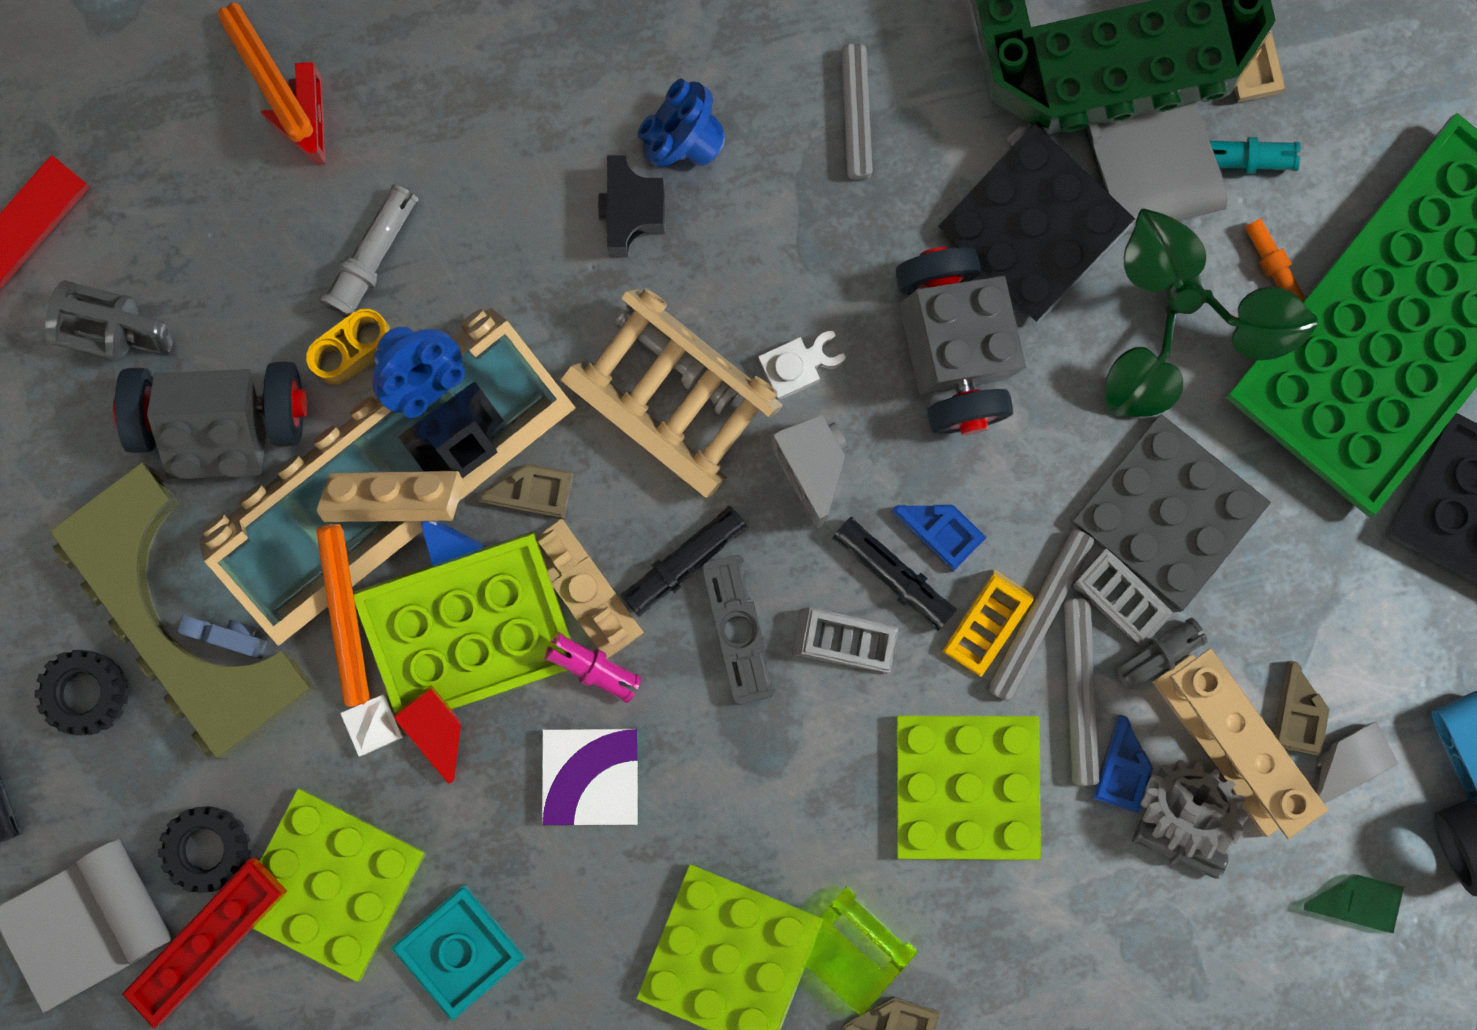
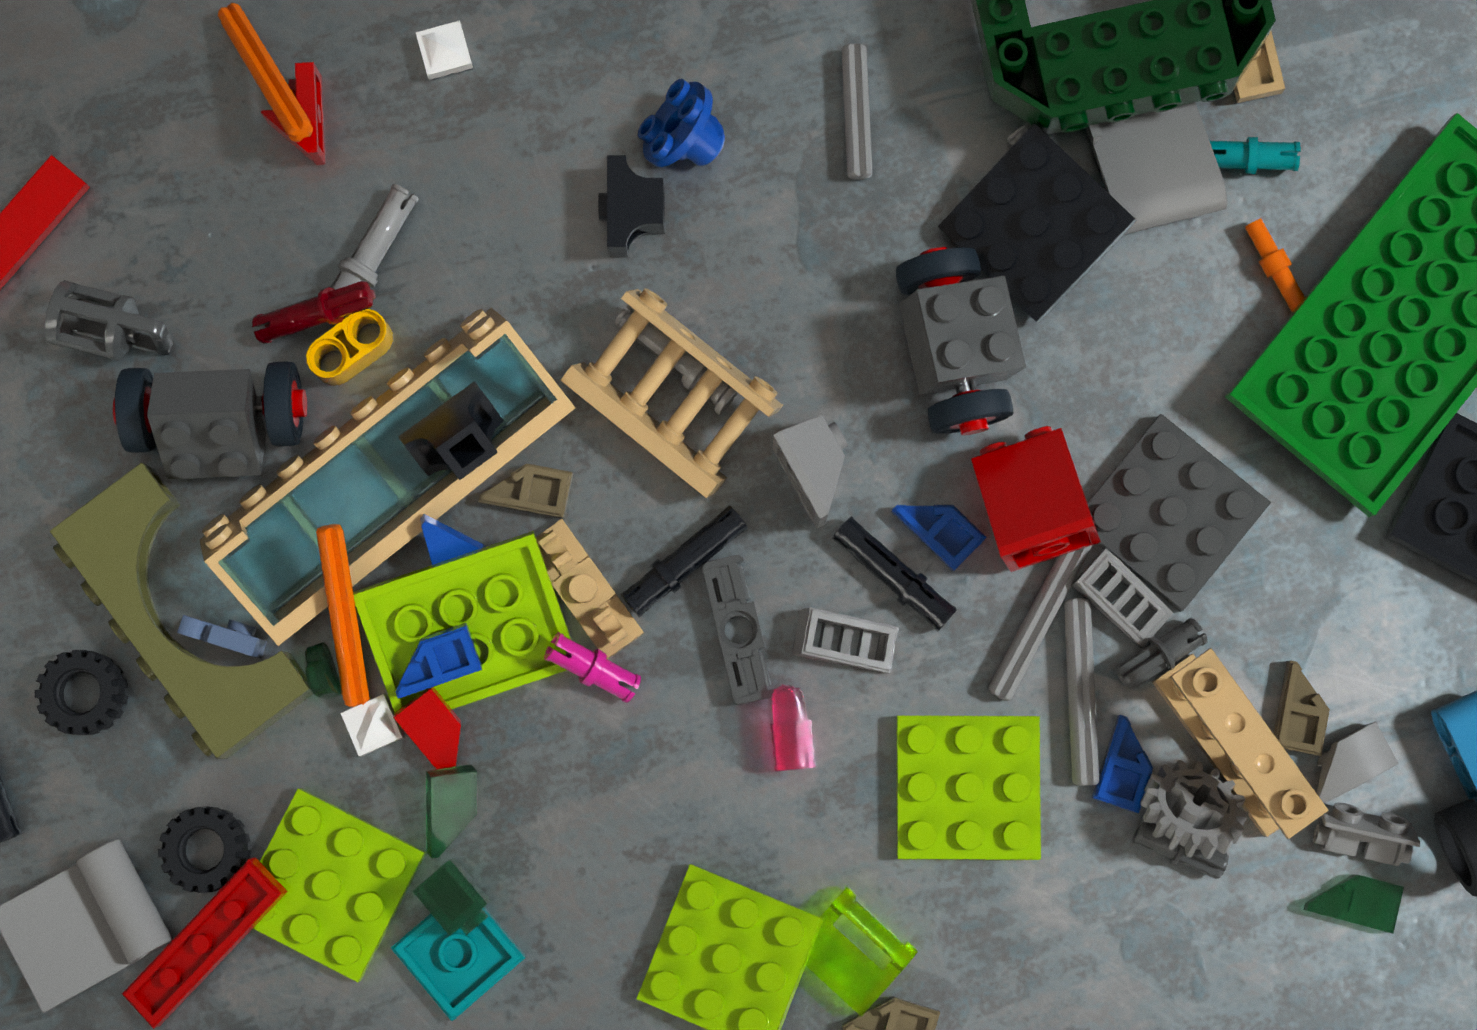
(322, 672): none -> clear green tile
(328, 307): none -> dark red axle
(390, 496): tan plate -> none
(415, 369): blue plate -> none
(440, 660): none -> blue tile
(444, 50): none -> white tile
(449, 805): none -> clear green tile
(454, 898): none -> clear green brick
(590, 777): tile -> none
(791, 730): none -> clear pink hinge
(794, 367): white plate -> none
(1009, 588): yellow slope -> none
(1034, 498): none -> red slope
(1170, 258): dark green plant -> none
(1387, 837): none -> light grey hinge

